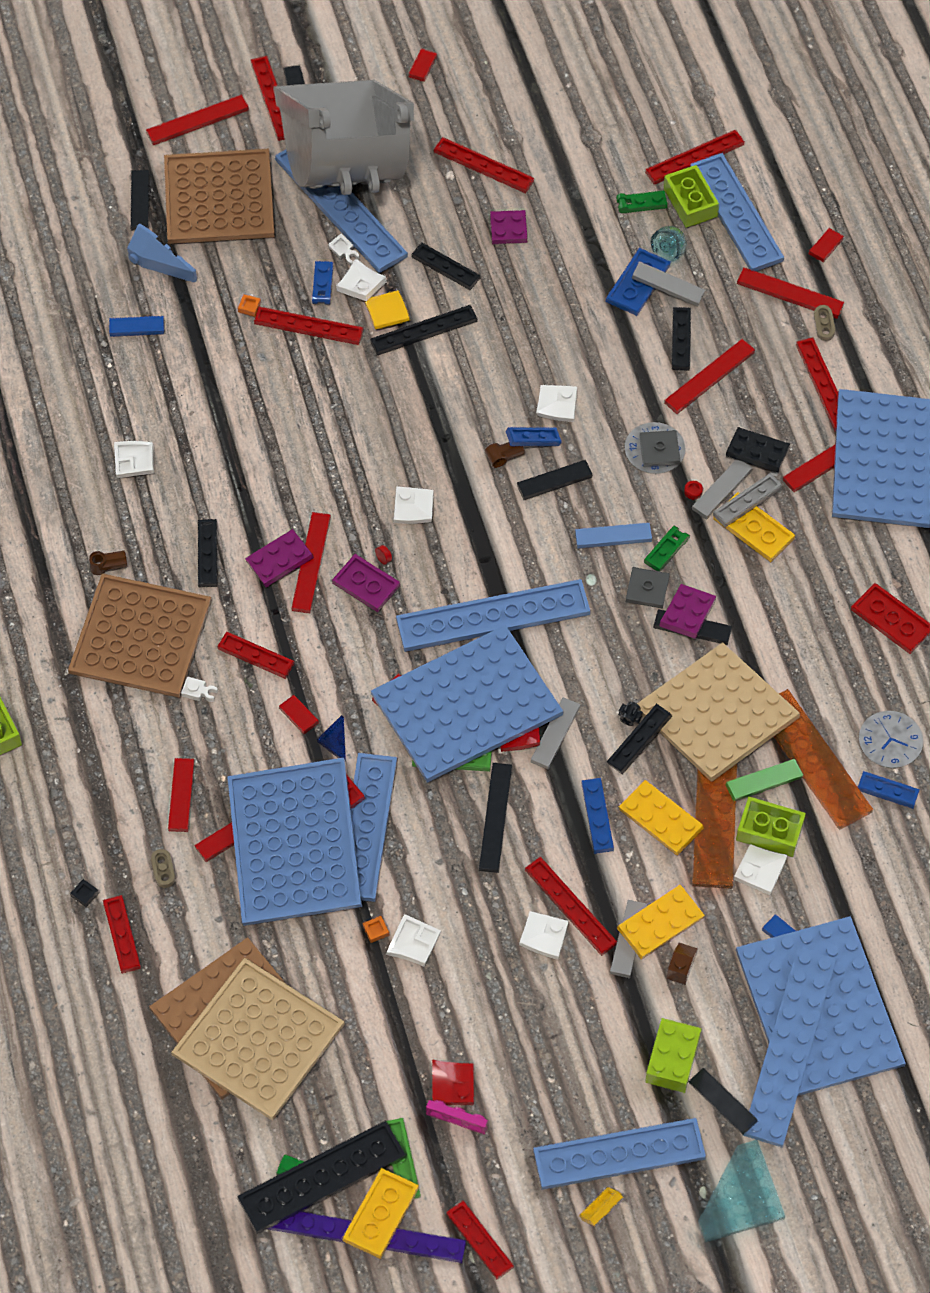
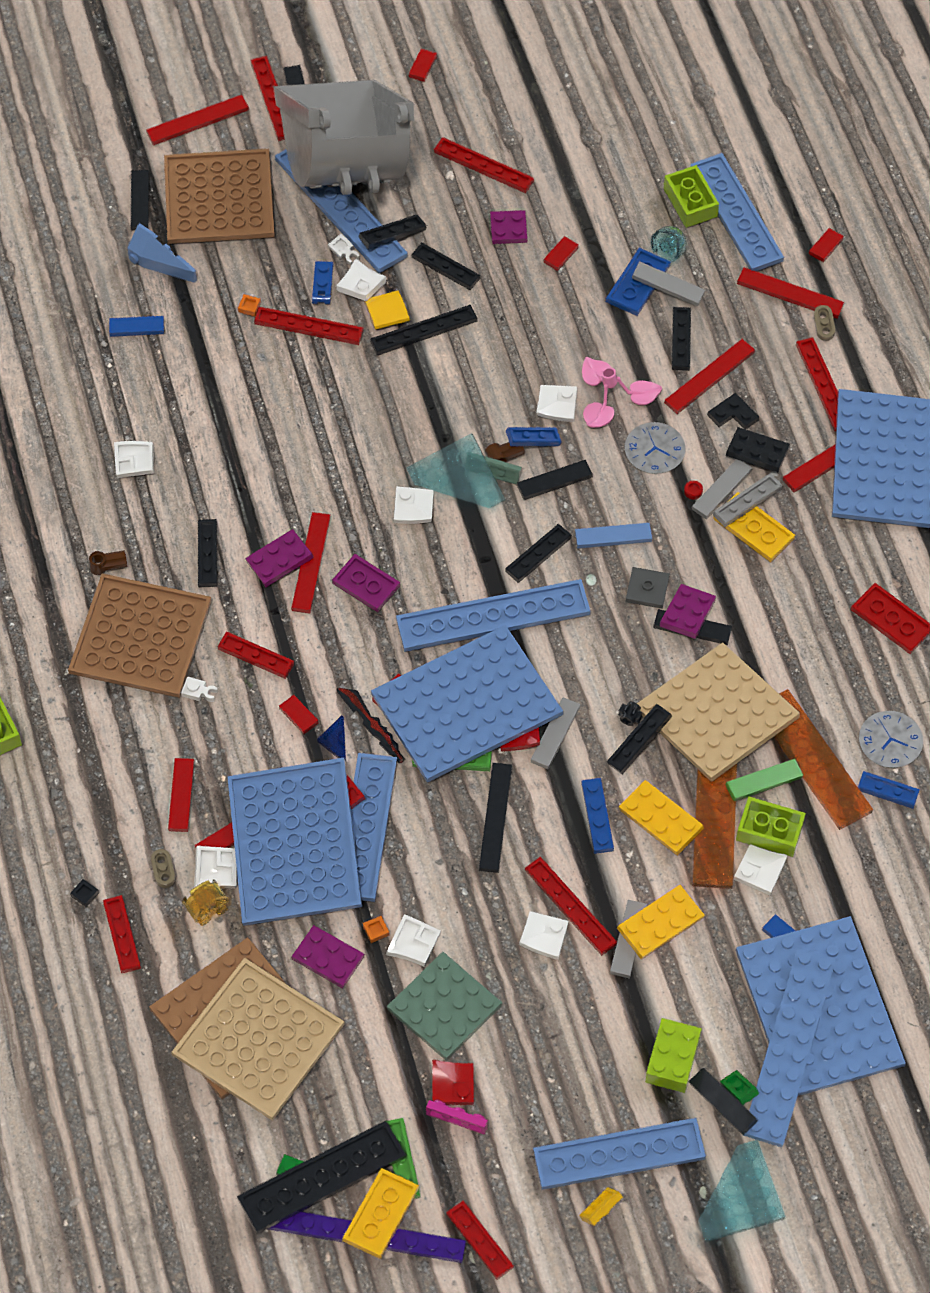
(206, 901): none -> clear yellow brick
(215, 864): none -> white plate
(328, 956): none -> magenta plate
(372, 724): none -> black sword
(383, 554): red tile -> none
(392, 231): none -> black tile
(444, 1006): none -> sand green plate
(459, 472): none -> clear light blue plate
(504, 471): none -> sand green tile
(538, 553): none -> black tile
(561, 253): none -> red tile
(593, 373): none -> bright pink plant
(641, 201): green plate -> none
(659, 448): dark grey plate -> none
(666, 549): green plate -> none
(681, 963): reddish brown slope -> none
(721, 144): red tile -> none
(733, 408): none -> black plate
(739, 1087): none -> green plate

